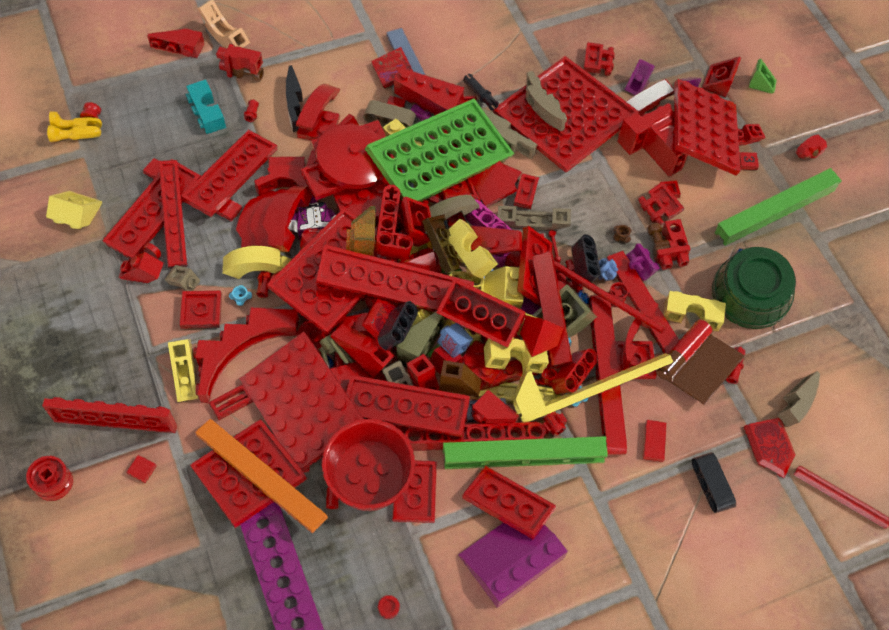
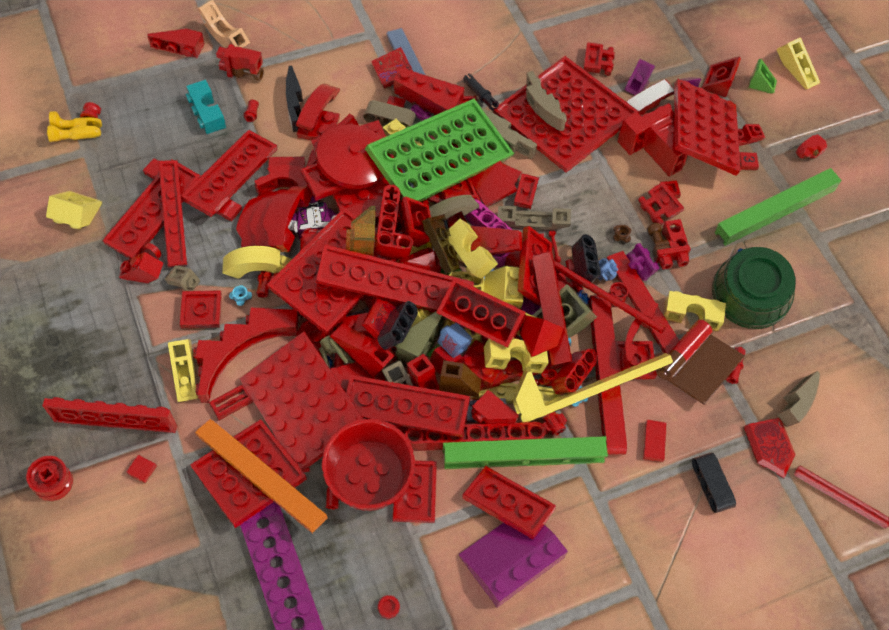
(798, 63): none -> light yellow slope

